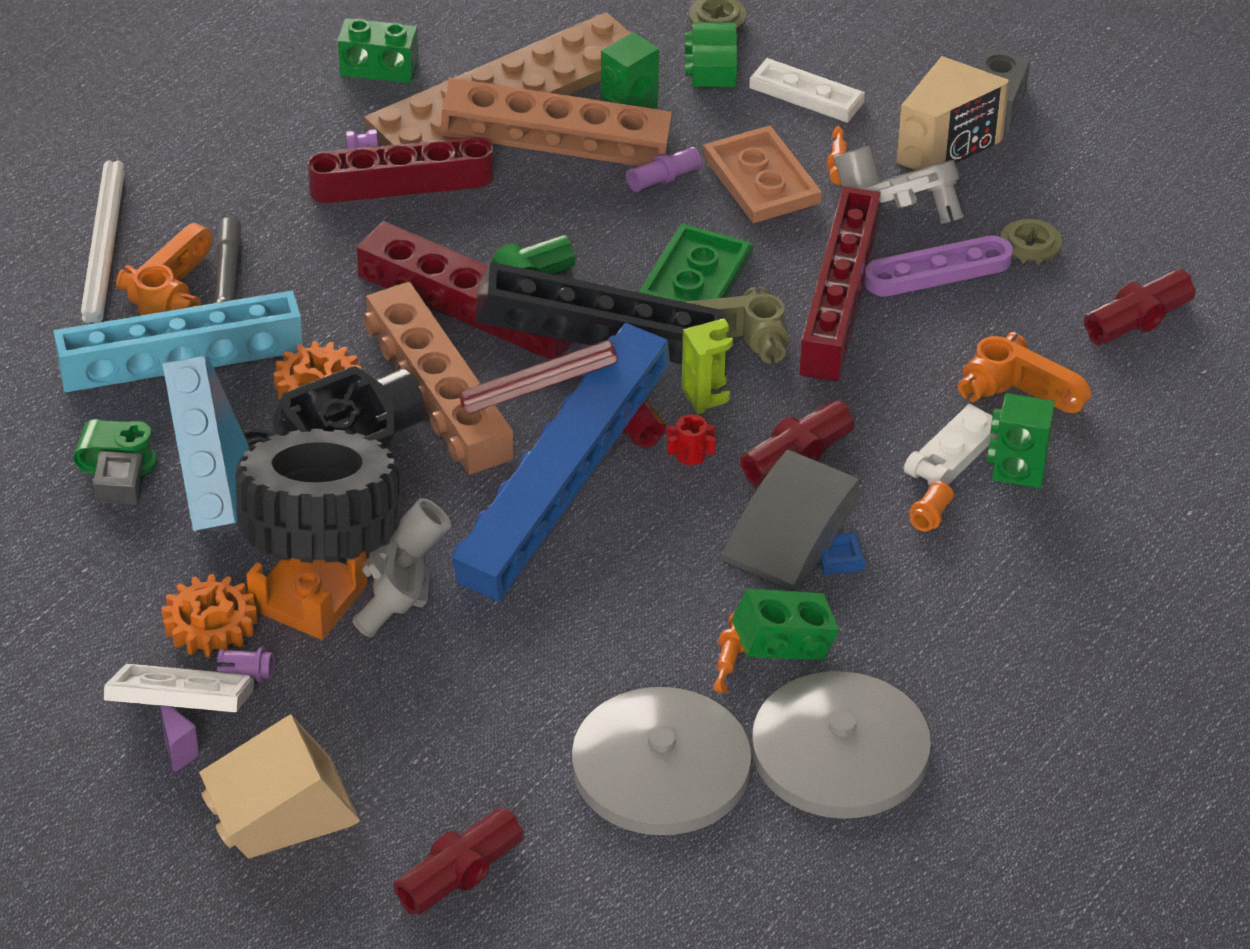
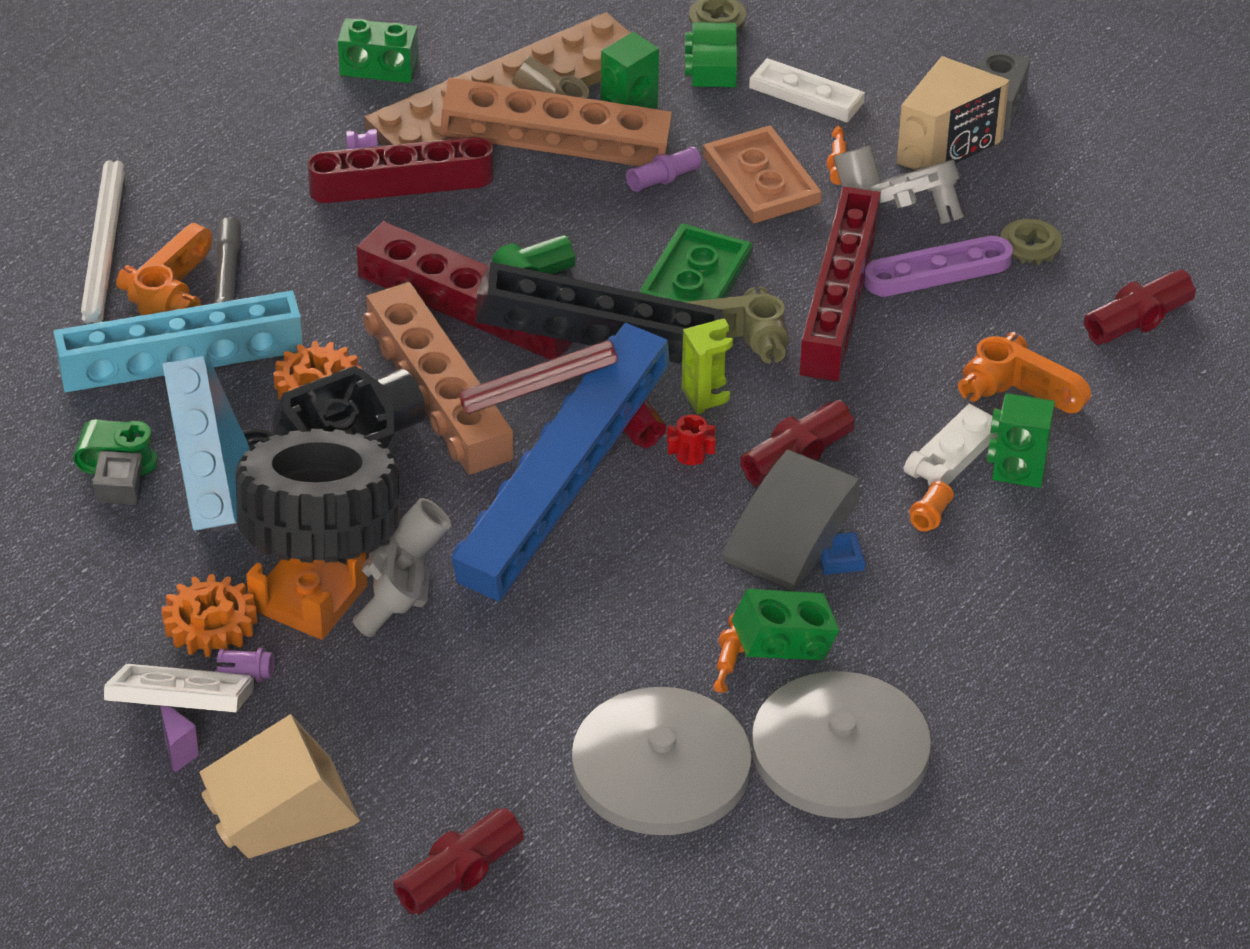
(537, 77): none -> dark tan piece

